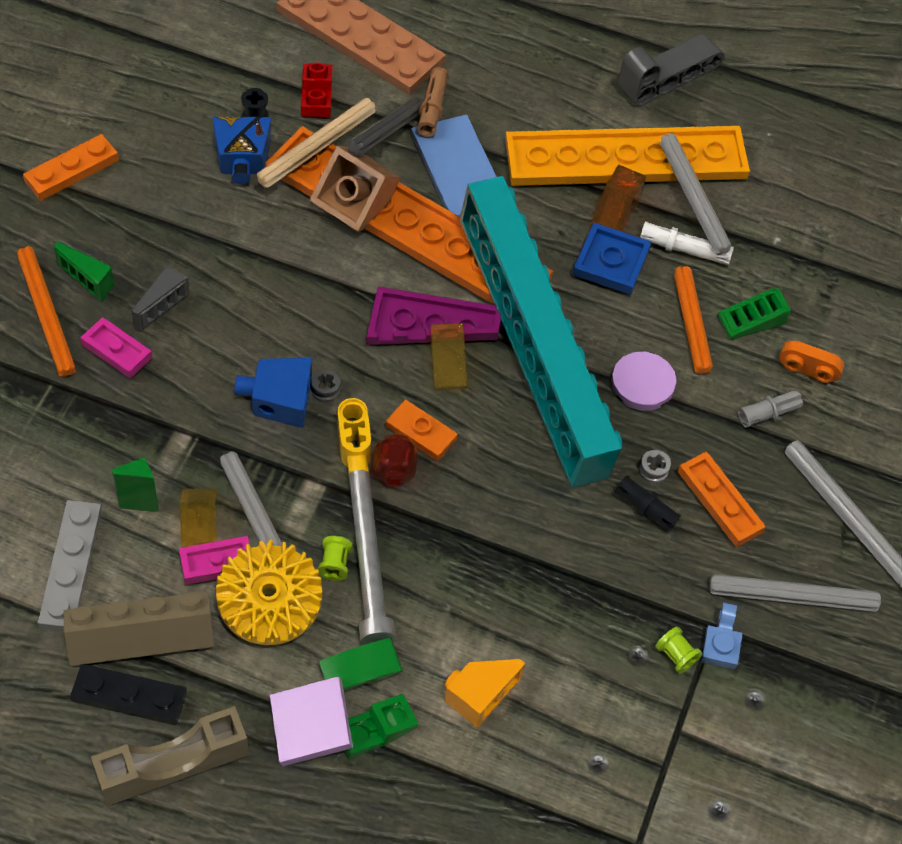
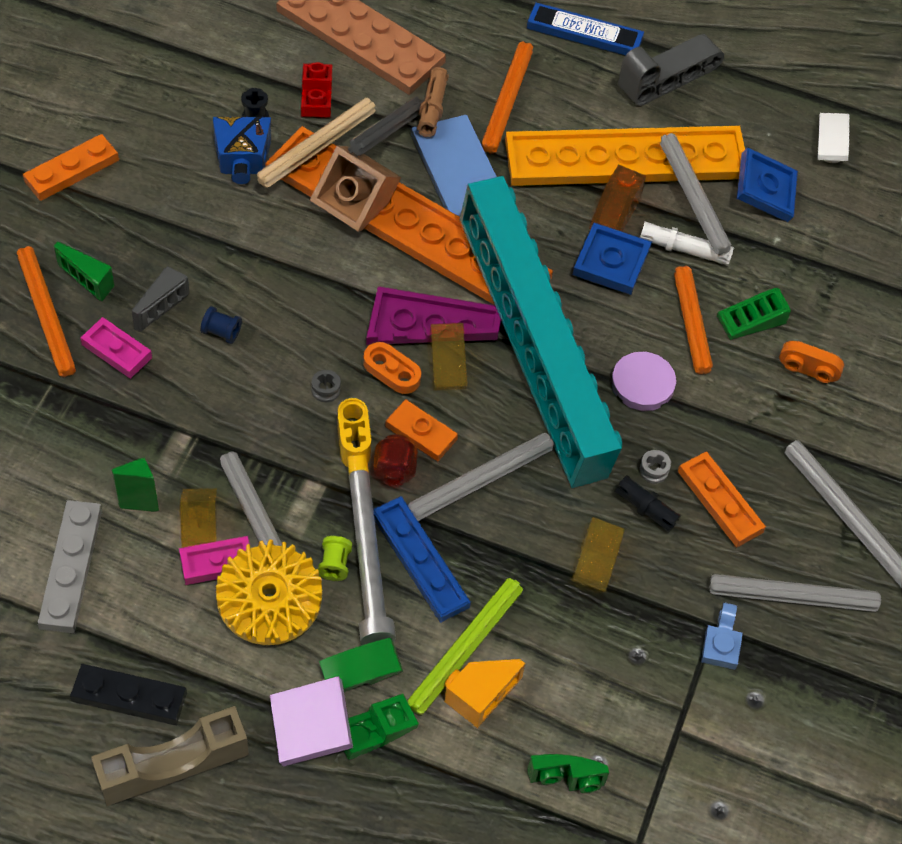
(138, 628): dark tan brick -> none
(221, 325): none -> dark blue bush
(279, 389): blue torso -> none
(395, 367): none -> orange plate
(421, 559): none -> blue tile
(464, 646): none -> lime axle
(481, 476): none -> light grey axle
(507, 97): none -> orange axle
(579, 772): none -> green slope
(584, 29): none -> tile
(598, 554): none -> clear yellow slope
(678, 650): lime bush -> none
(767, 184): none -> blue tile
(769, 408): light grey axle -> none
(833, 137): none -> white slope

